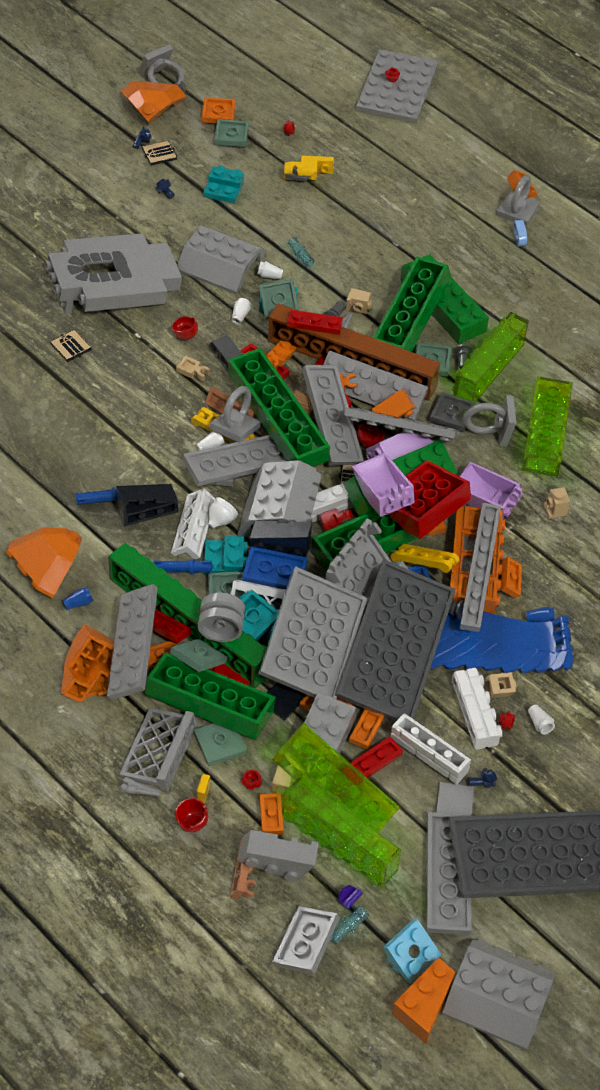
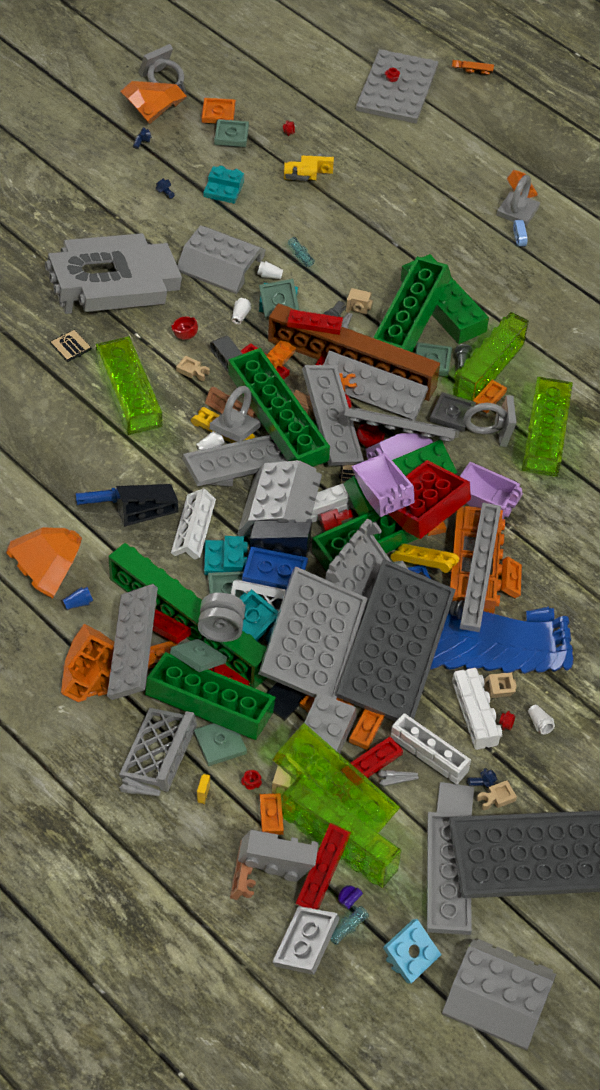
(129, 385): none -> clear neon green brick
(159, 153): piece -> none
(185, 566): blue pin -> none
(191, 815): red hair -> none
(221, 513): white helmet -> none
(326, 864): none -> red plate
(394, 777): none -> light grey piece
(397, 405): orange slope -> none
(424, 999): orange wedge -> none
(473, 66): none -> orange plate
(490, 394): none -> orange plate
(498, 794): none -> tan plate
(557, 503): tan brick -> none

